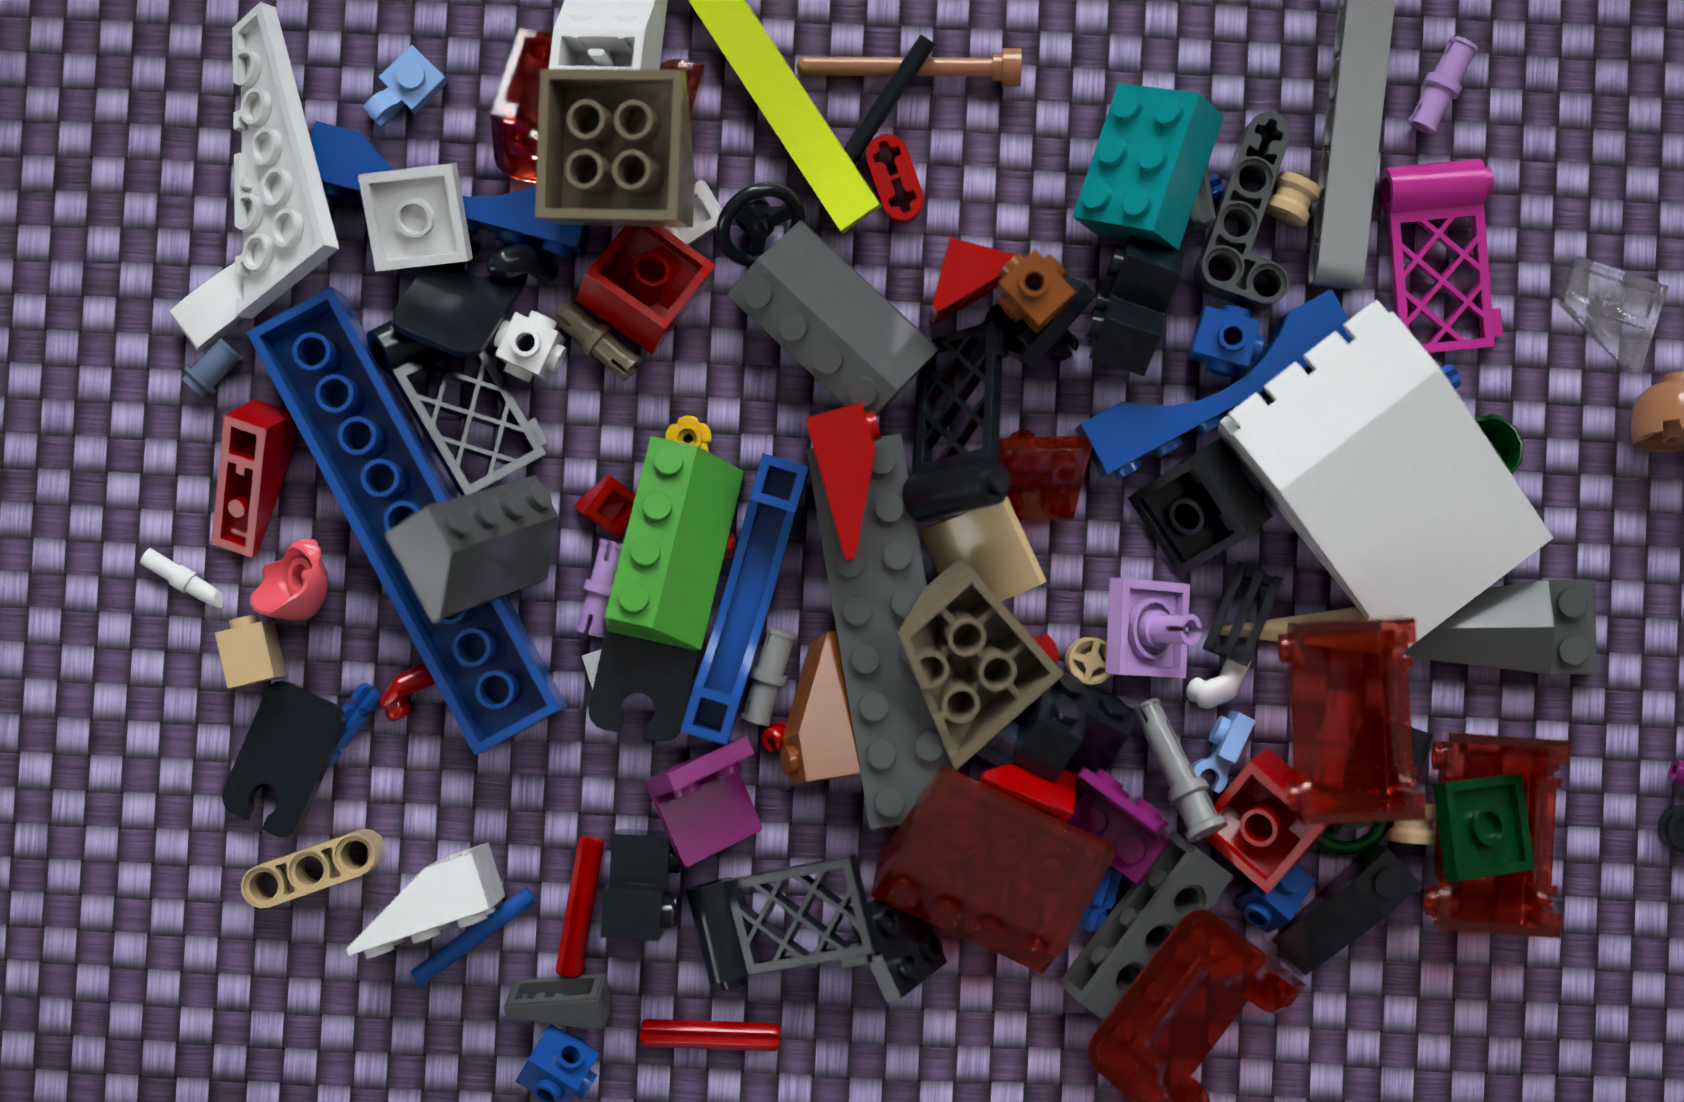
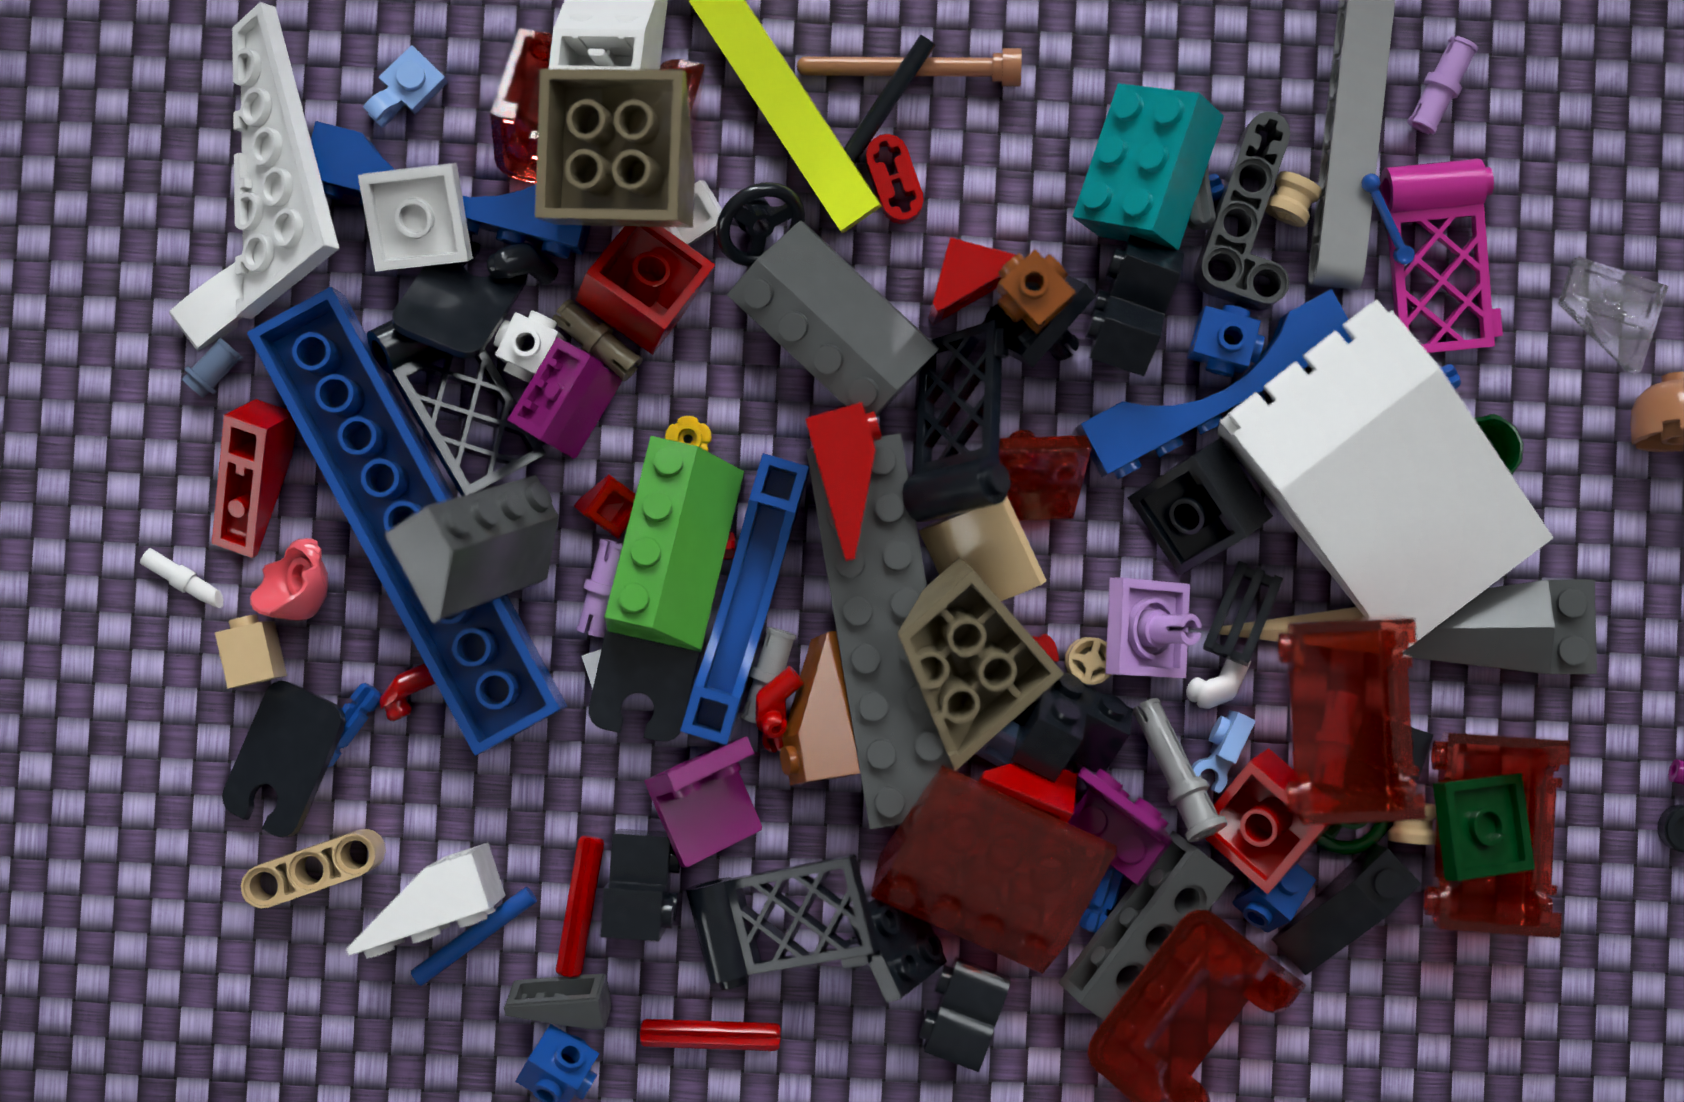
(565, 398): none -> magenta bracket
(771, 702): none -> red arm
(965, 1014): none -> black brick
(1402, 254): none -> blue hinge

